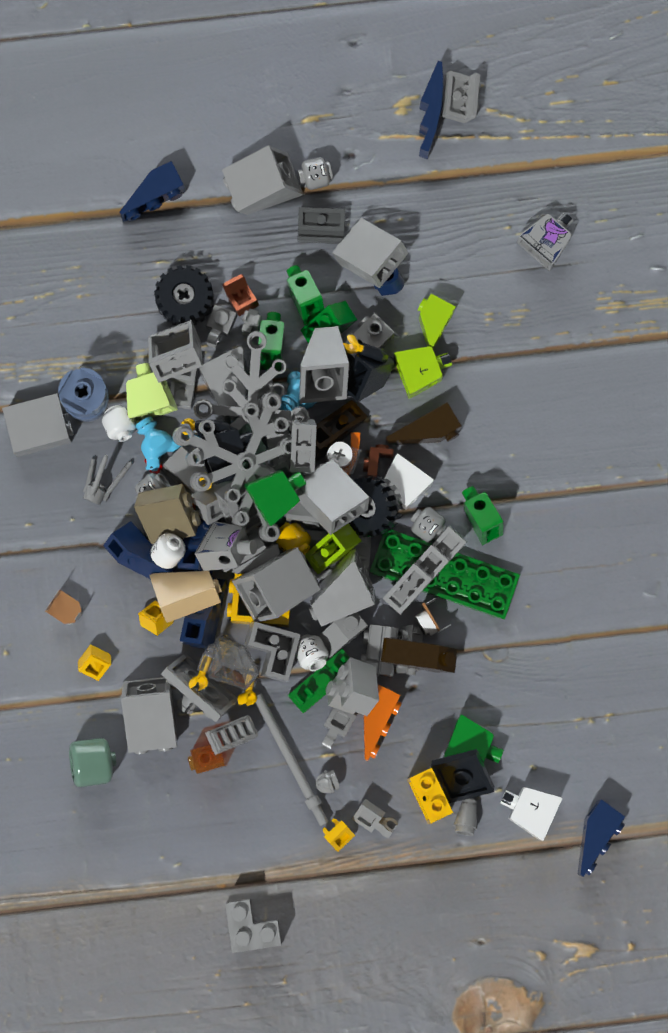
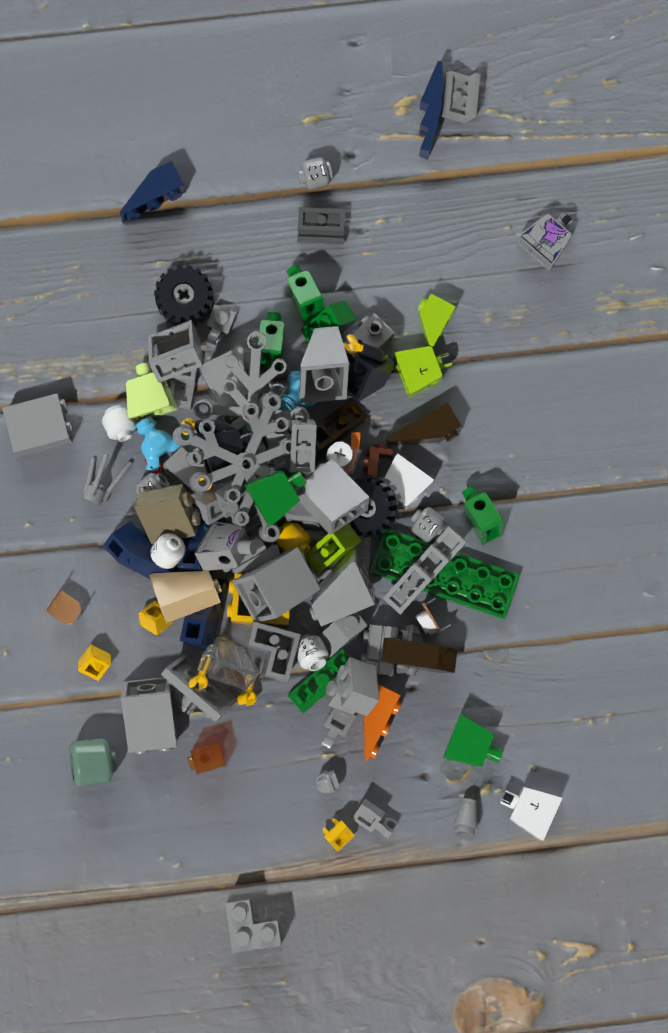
(90, 406): sand blue piece -> none
(240, 294): copper bracket -> none
(245, 731): light grey slope -> none
(251, 322): light grey plate -> none
(261, 180): light grey slope -> none
(312, 800): light grey bar -> none
(370, 252): light grey brick -> none
(392, 285): dark blue plate -> none
(436, 803): yellow window -> none
(462, 776): black plate -> none
(597, 830): dark blue slope -> none

